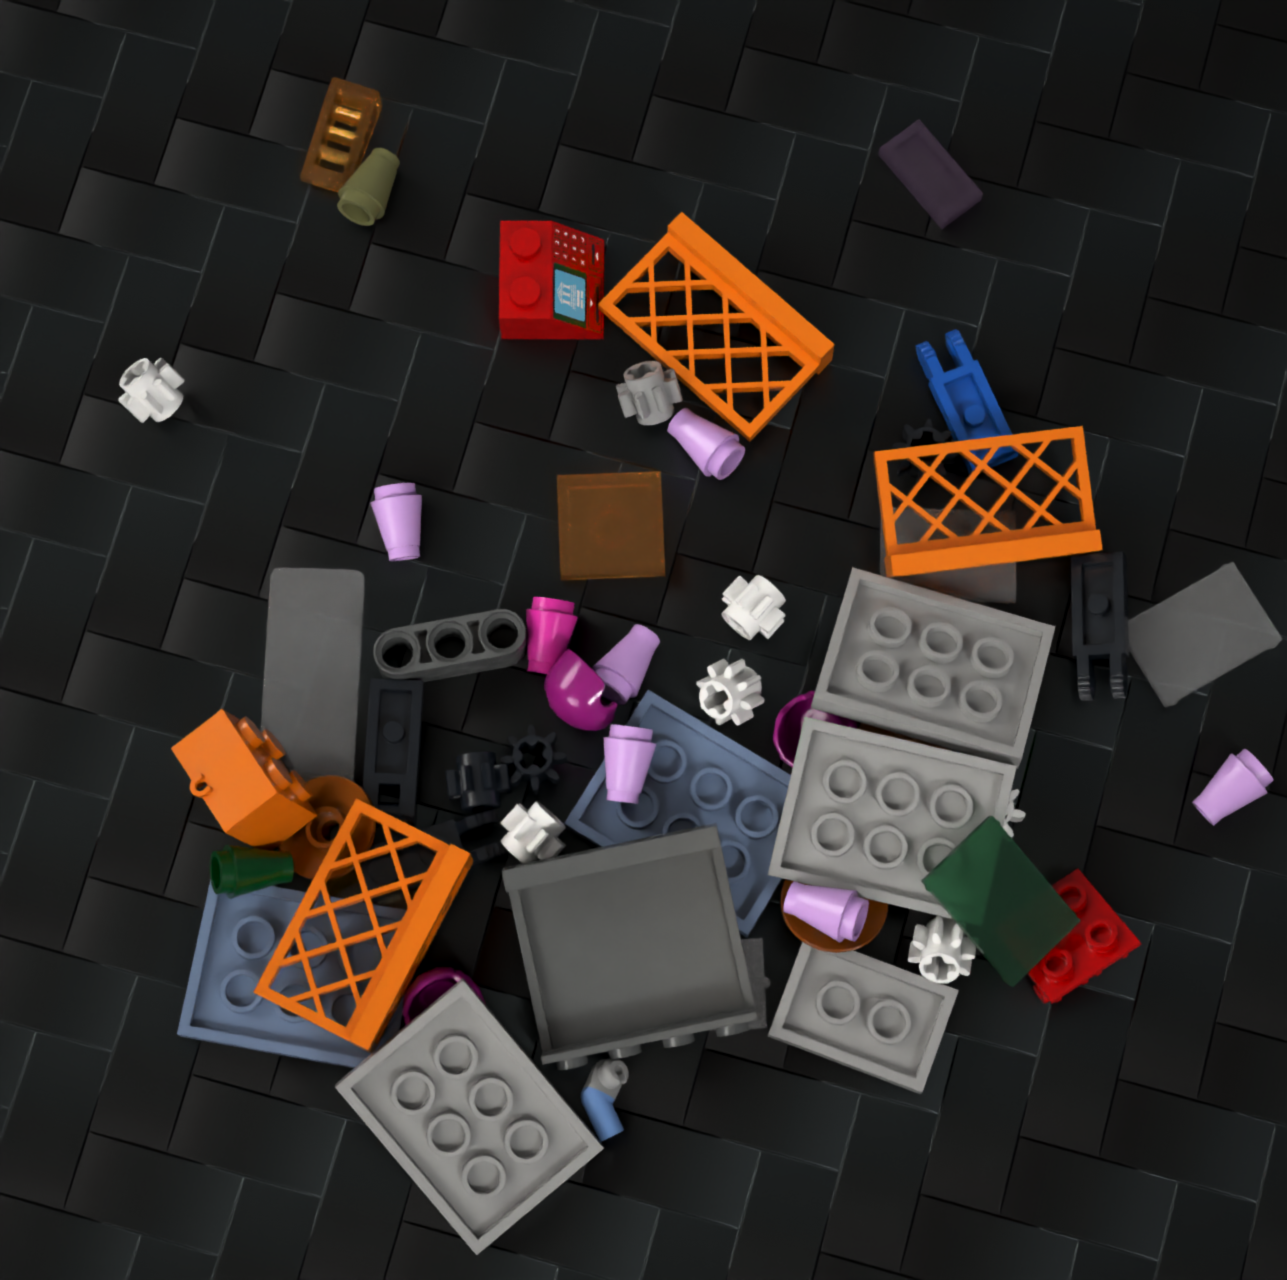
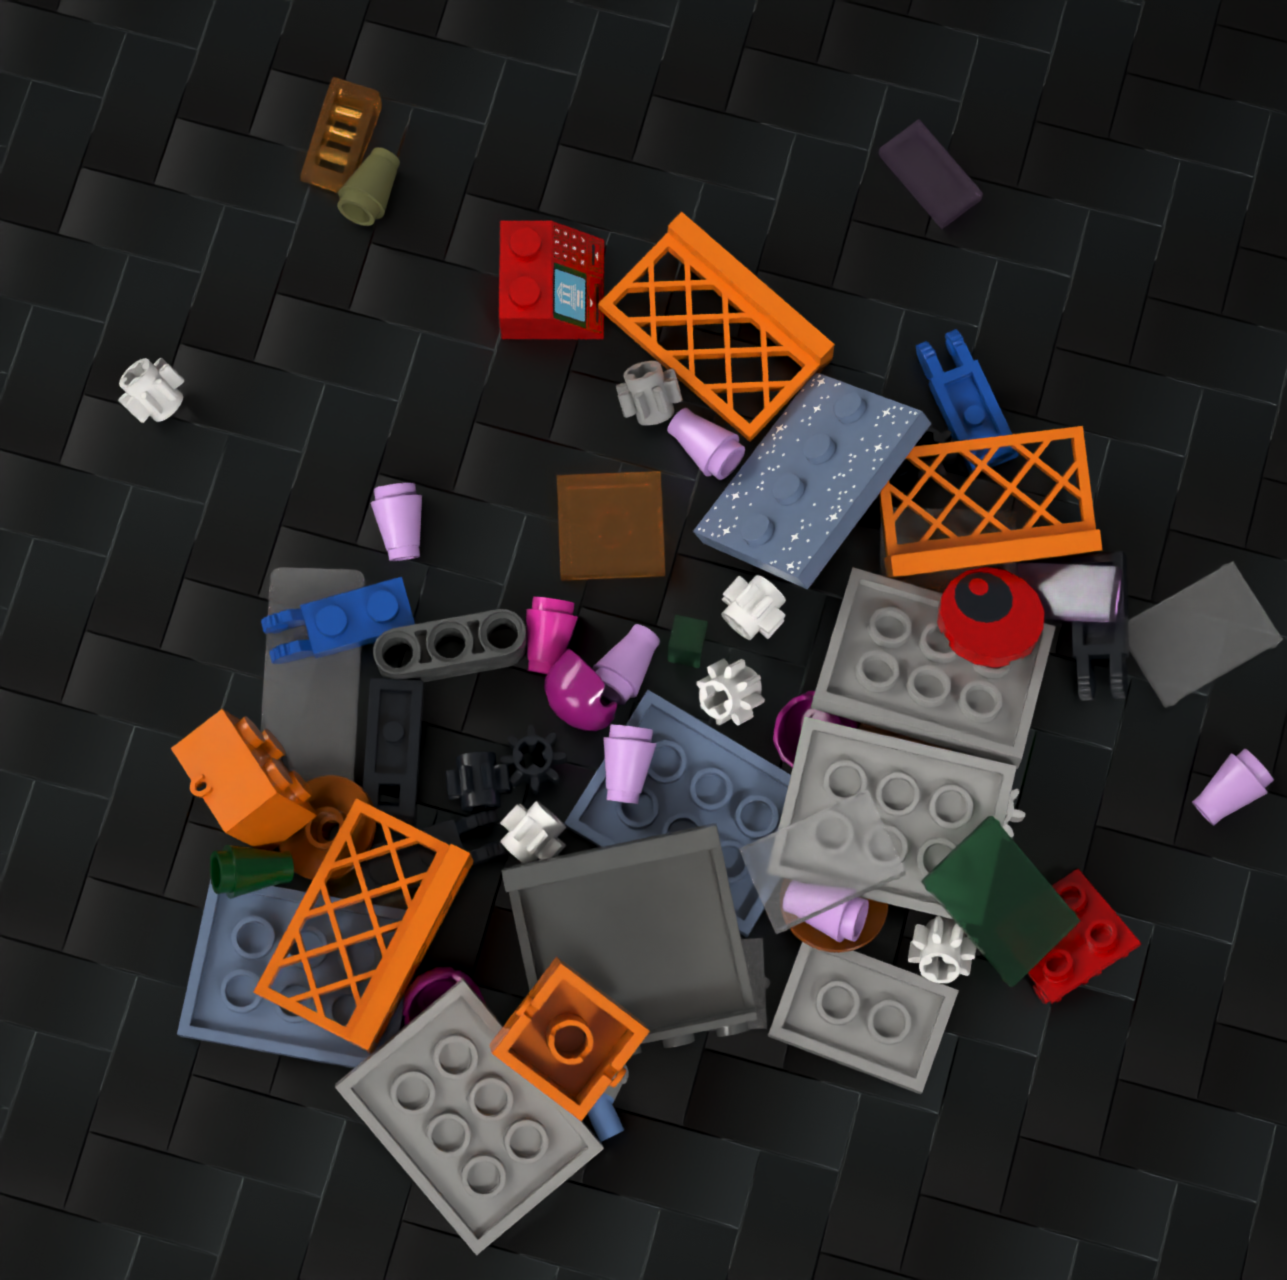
(341, 621): none -> blue hinge
(569, 1039): none -> orange brick
(687, 641): none -> clear green piece
(812, 479): none -> sand blue plate
(822, 861): none -> clear piece
(990, 616): none -> red tile
(1075, 590): none -> clear purple tile

